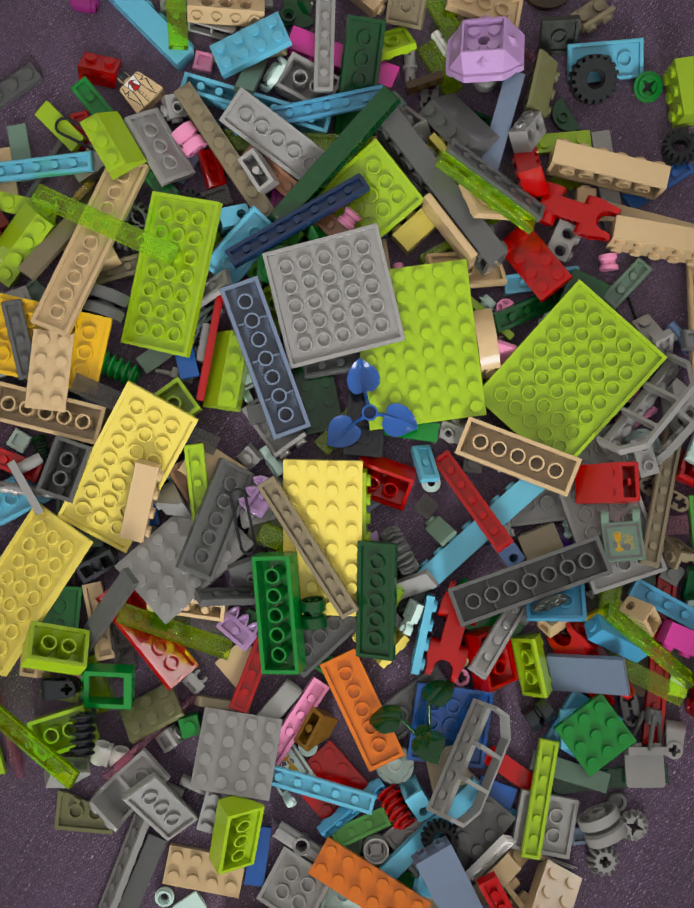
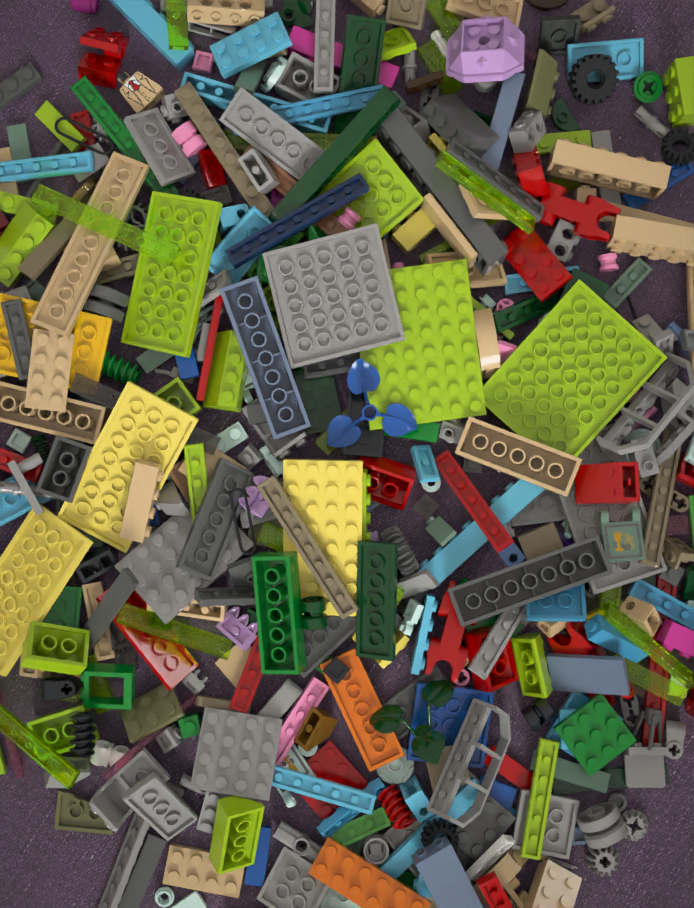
(112, 43): none -> red plate
(113, 143): lime slope -> none
(231, 437): none -> light aqua plate
(336, 670): none -> black tile
(550, 602): pearl dark grey wheel -> none
(651, 122): none -> light grey pin

